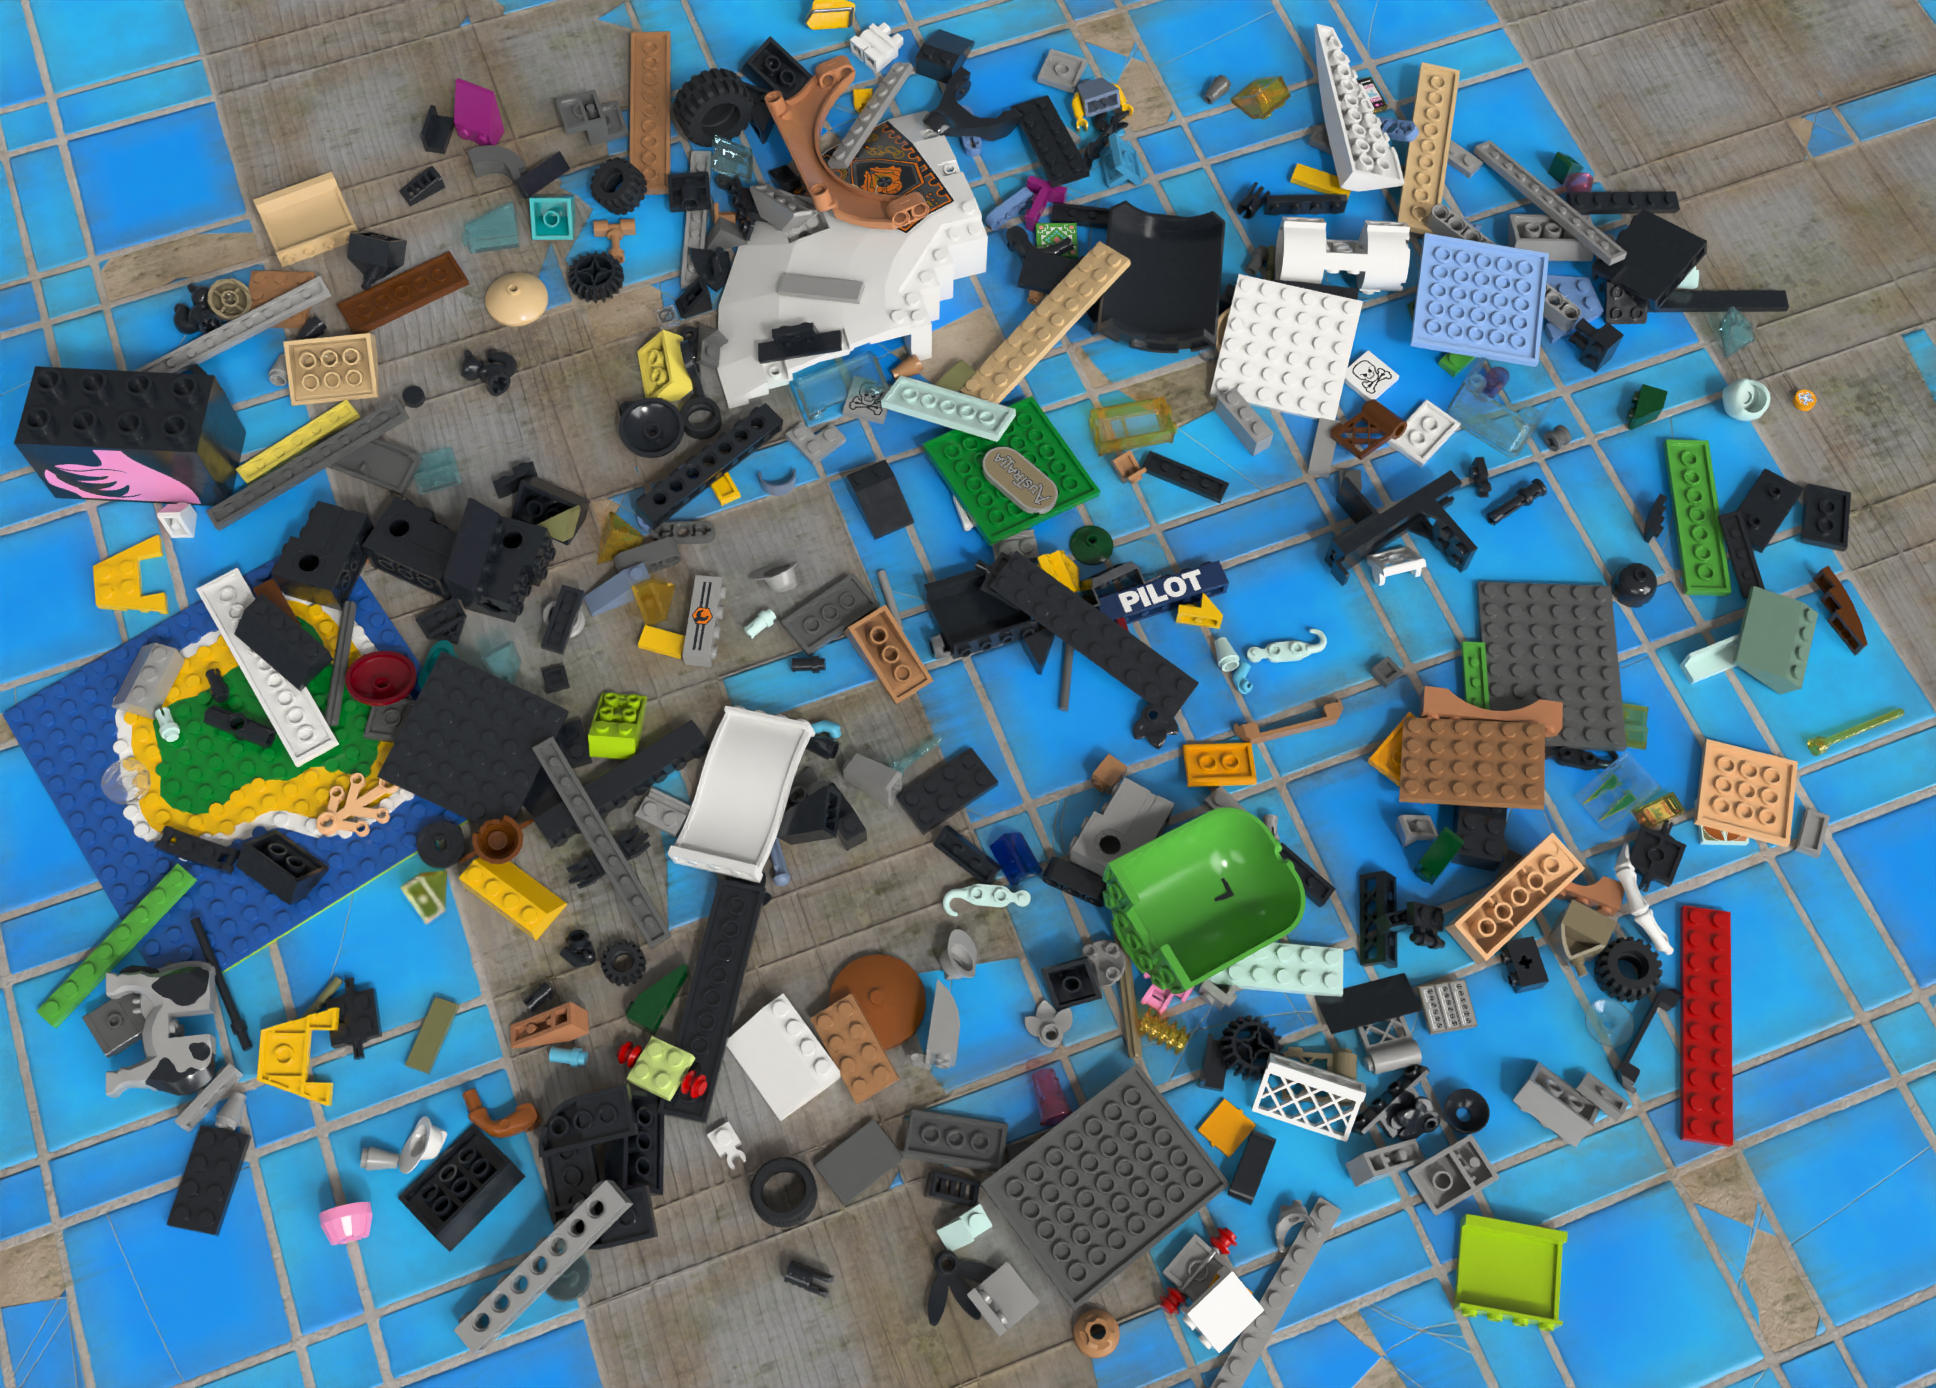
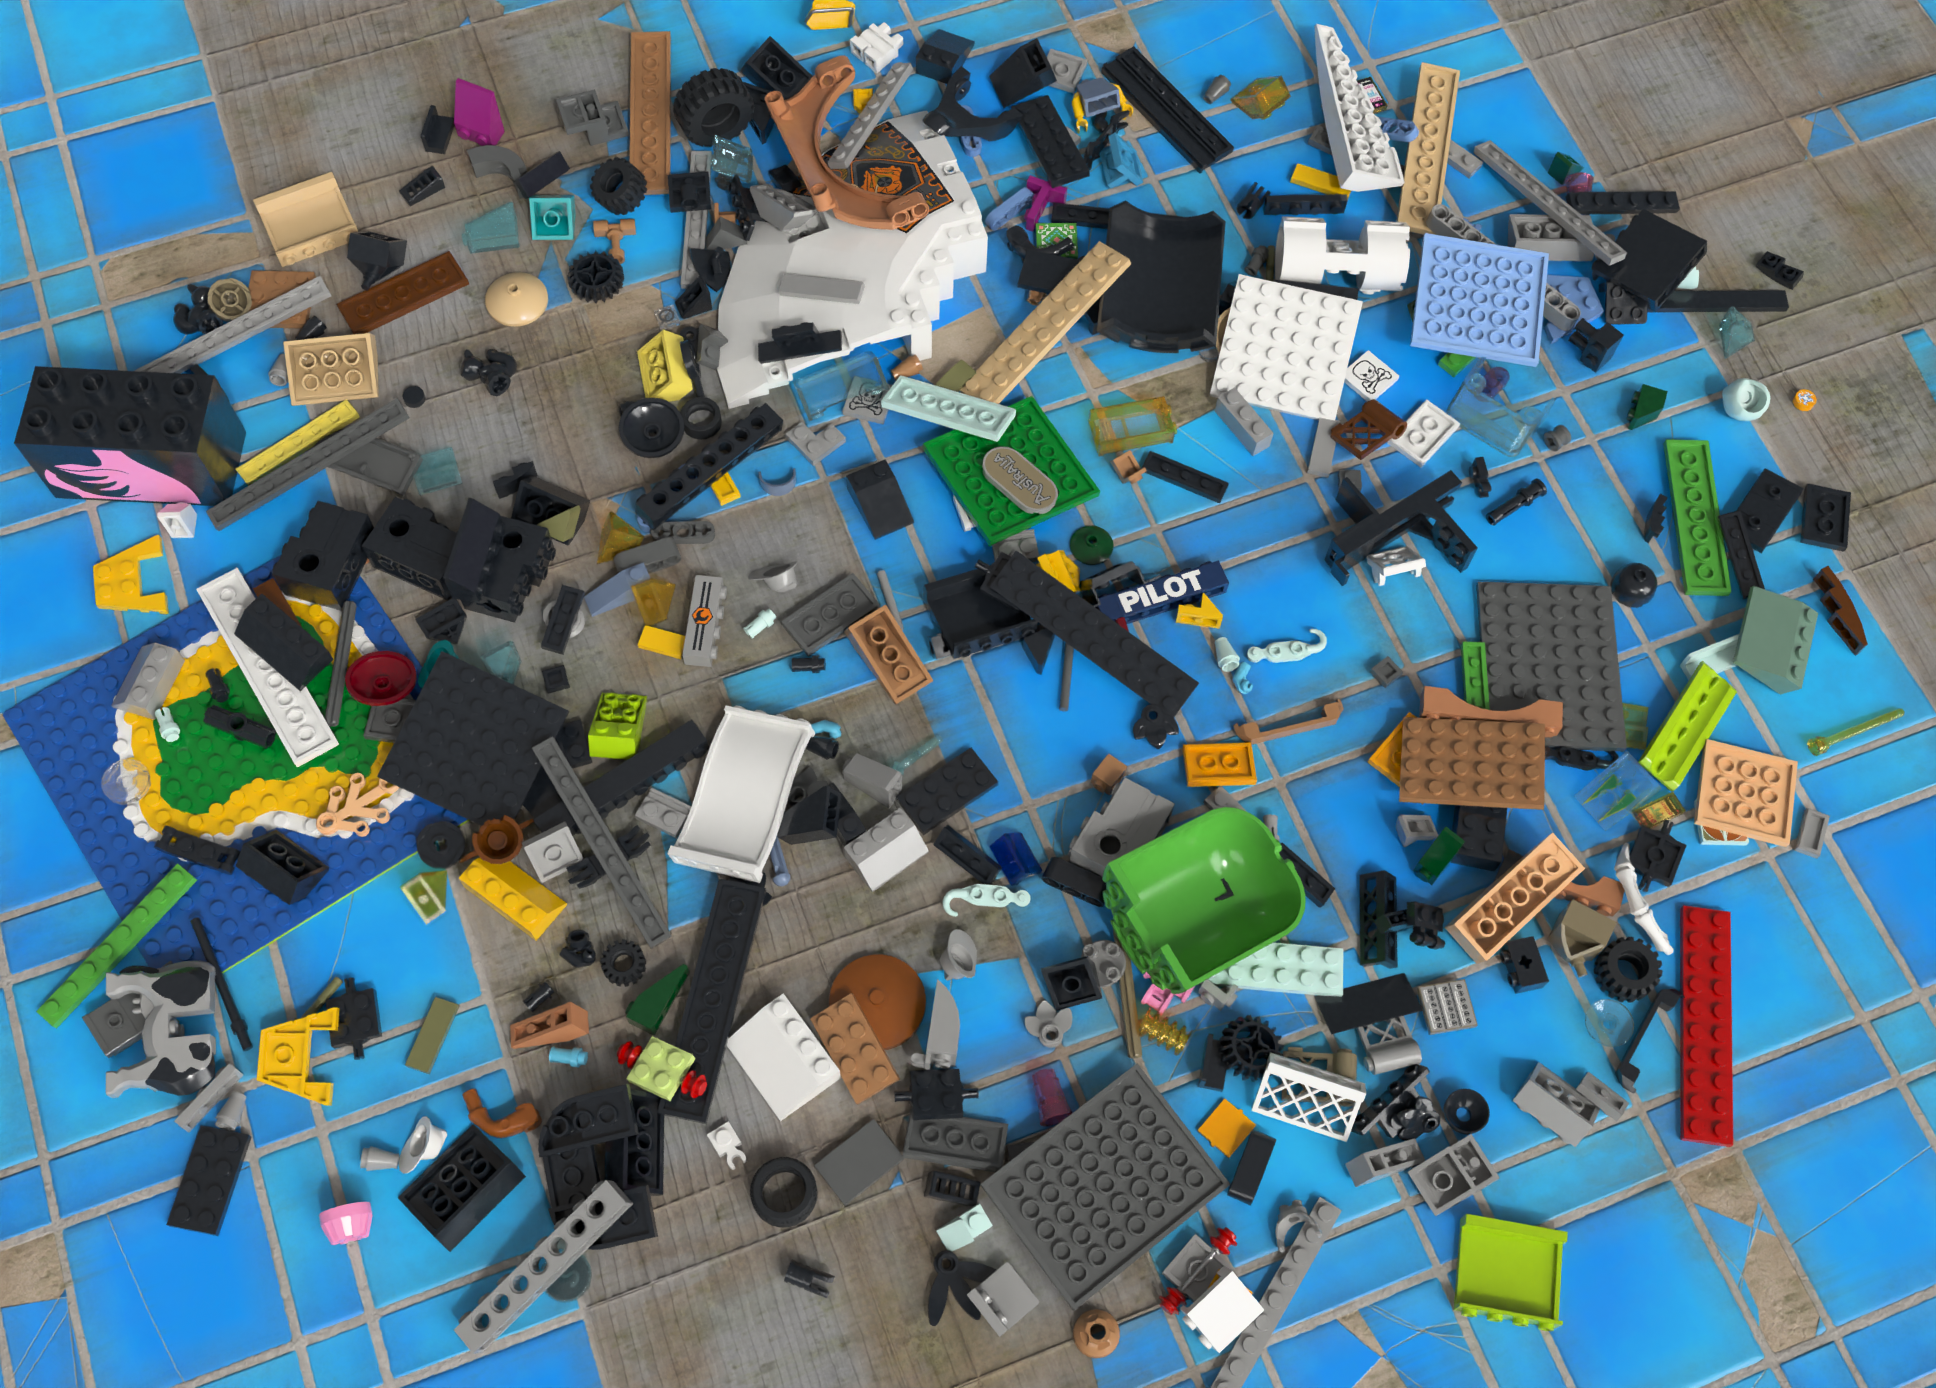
(552, 852): none -> light grey plate
(885, 850): none -> slope
(936, 1094): none -> black plate
(1022, 74): none -> black slope
(1167, 110): none -> black plate
(1687, 726): none -> lime plate
(1776, 269): none -> black slope

